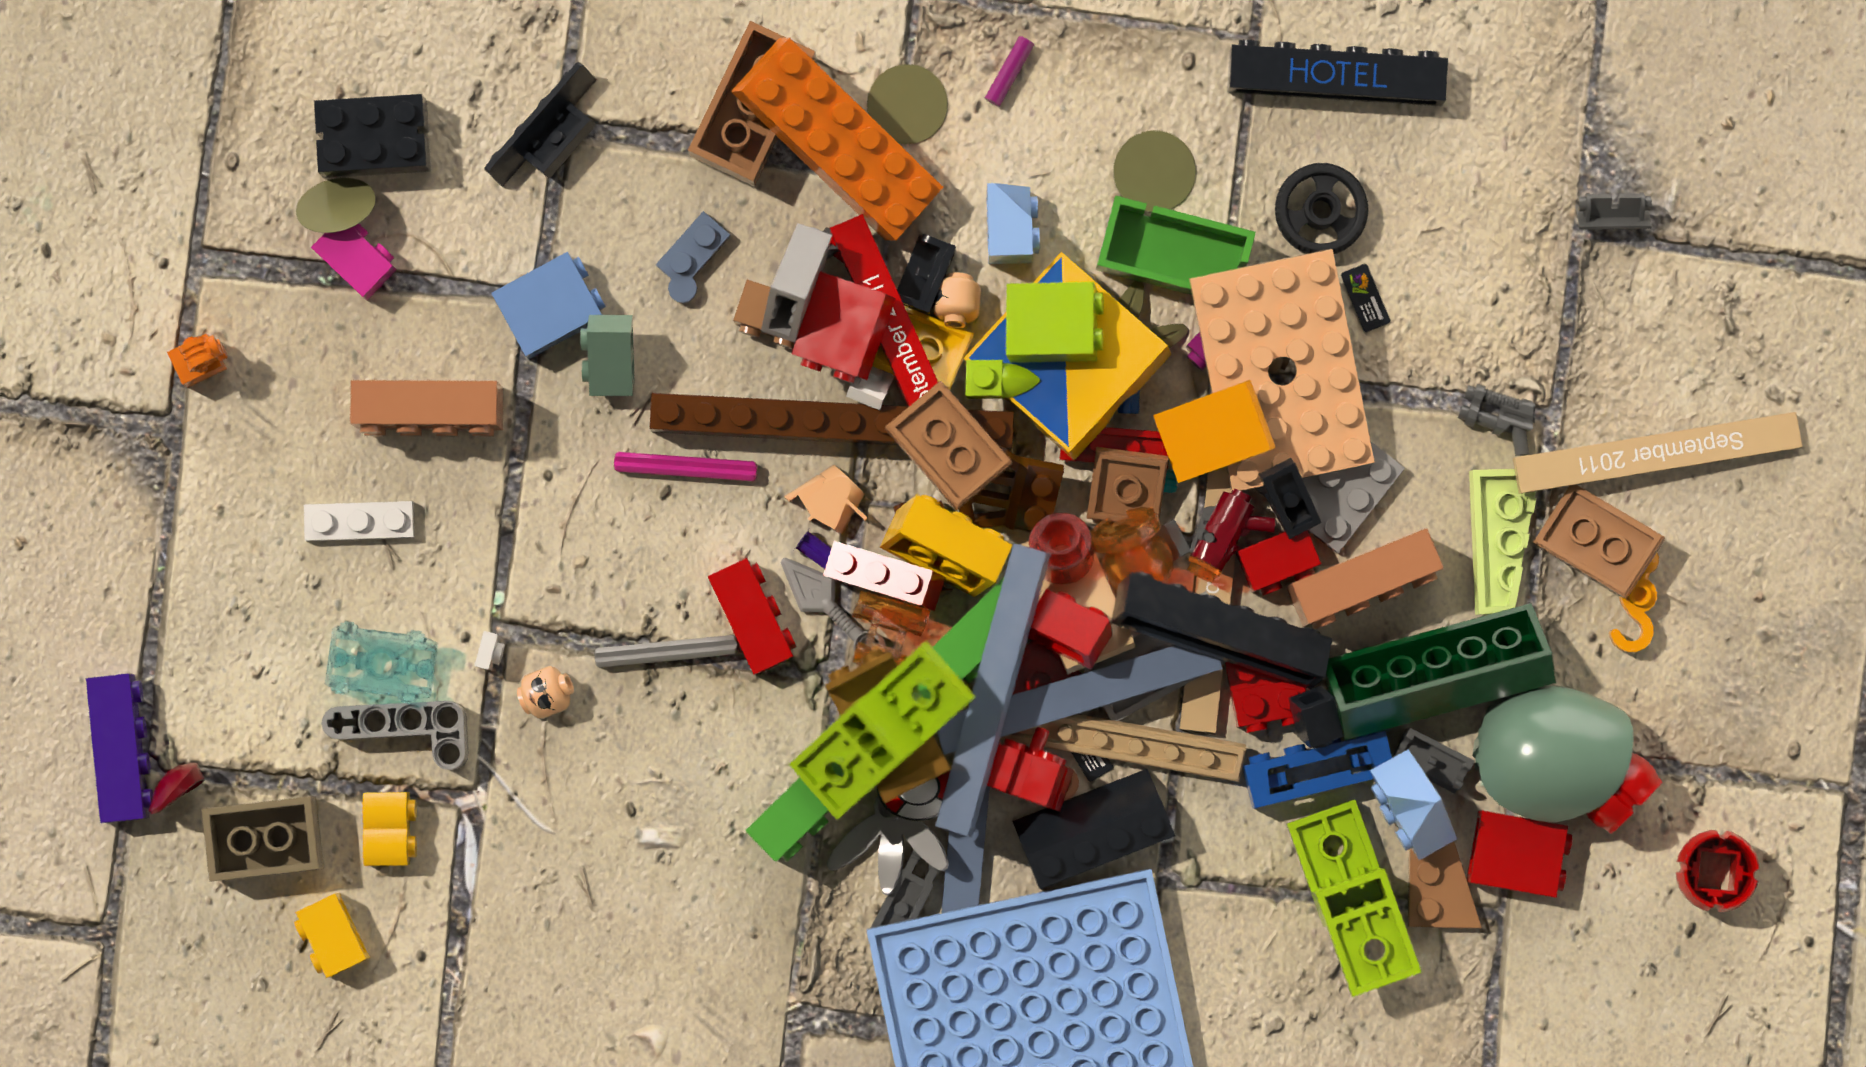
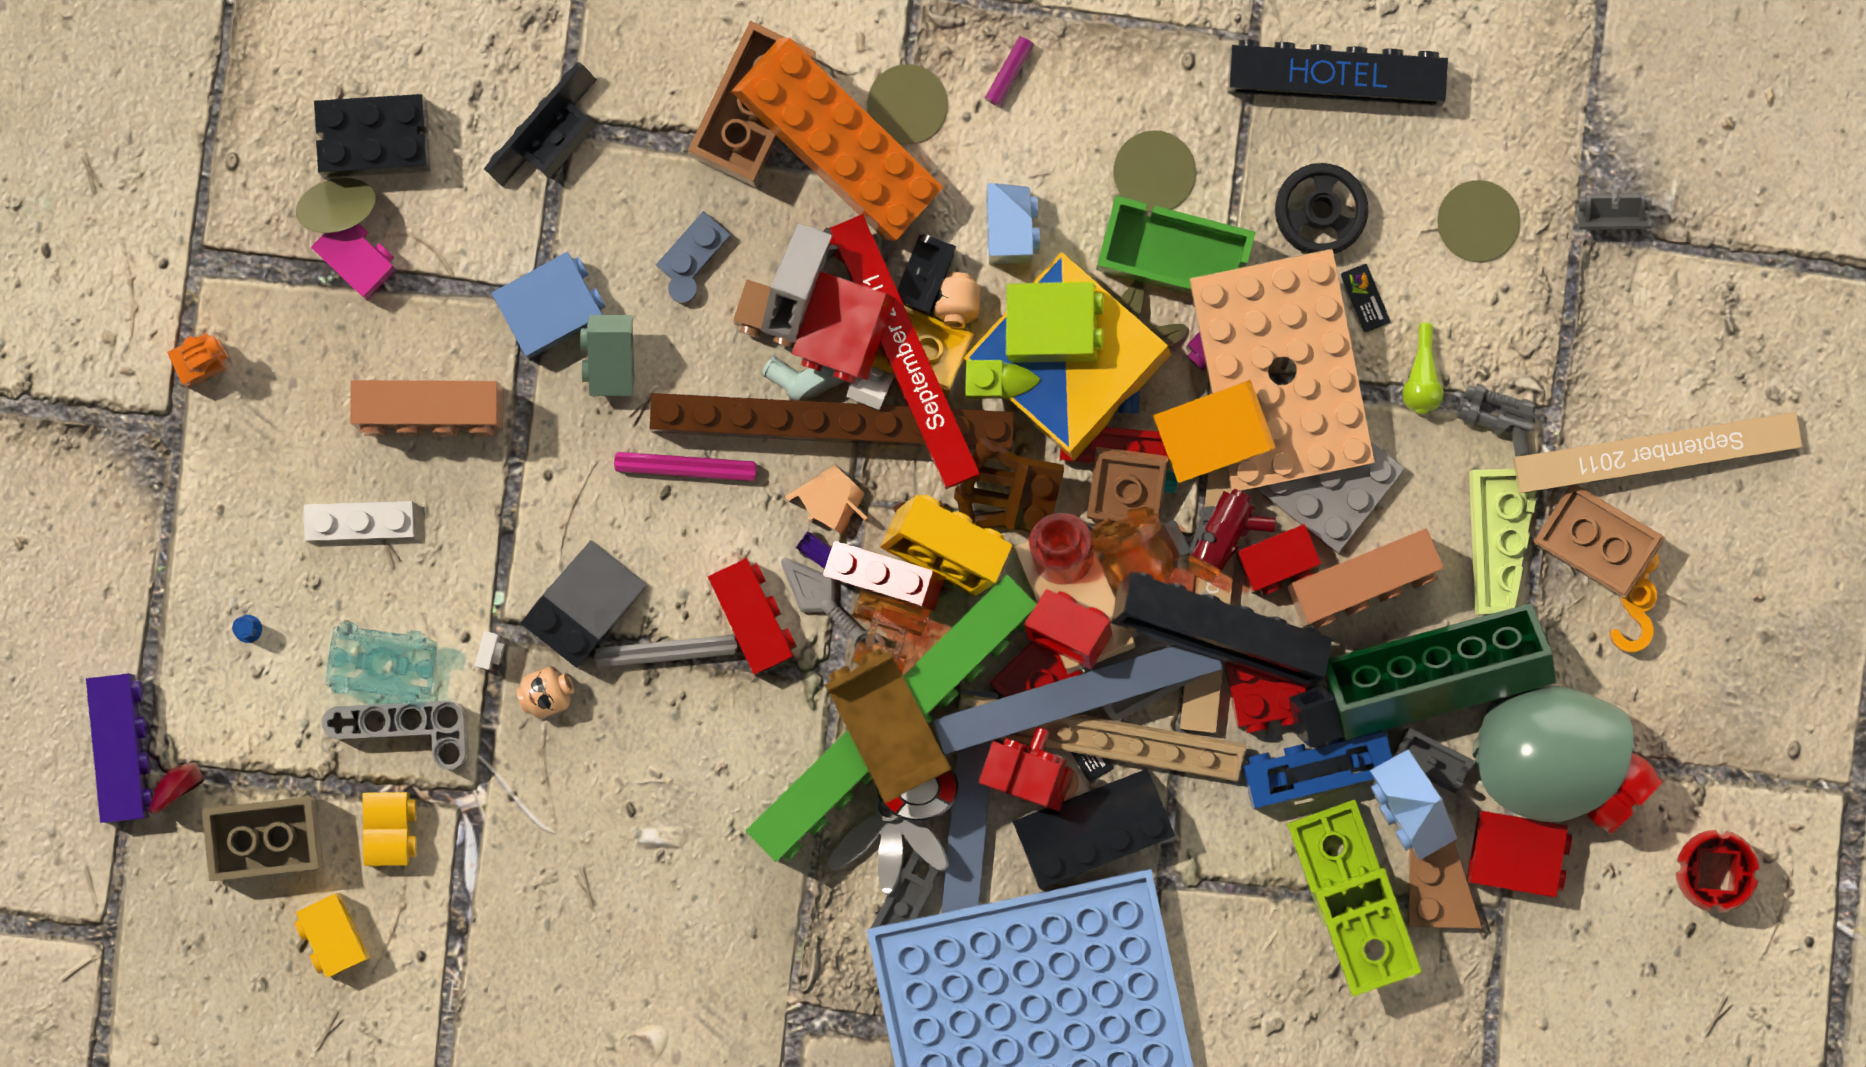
(247, 628): none -> blue piece
(583, 604): none -> slope
(802, 384): none -> light aqua arm
(881, 730): lime bracket -> none
(948, 445): medium nougat tile -> none
(993, 689): sand blue tile -> none
(1289, 498): black slope -> none
(1423, 390): none -> lime piece
(1478, 221): none -> olive sticker

